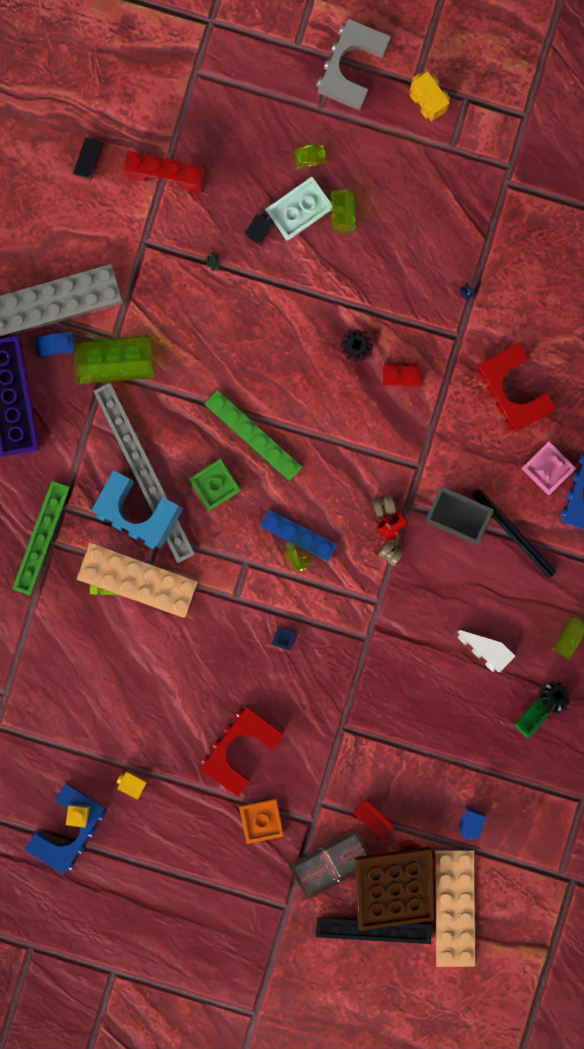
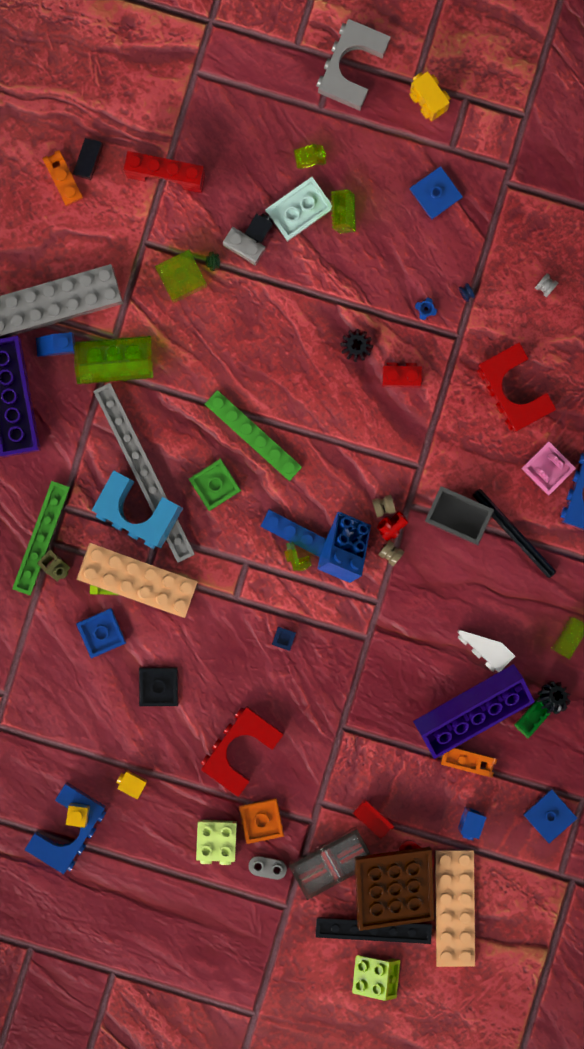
(57, 568): none -> olive brick
(63, 178): none -> orange plate
(101, 633): none -> blue plate
(158, 686): none -> black tile
(181, 276): none -> clear neon green brick
(216, 841): none -> yellowish green brick
(244, 246): none -> light grey brick
(268, 865): none -> light grey plate
(345, 548): none -> blue slope
(376, 977): none -> lime bracket
(427, 303): none -> blue plate
(436, 193): none -> blue plate
(469, 761): none -> orange plate
(474, 711): none -> dark purple brick
(546, 285): none -> light grey wheel
(550, 816): none -> blue plate

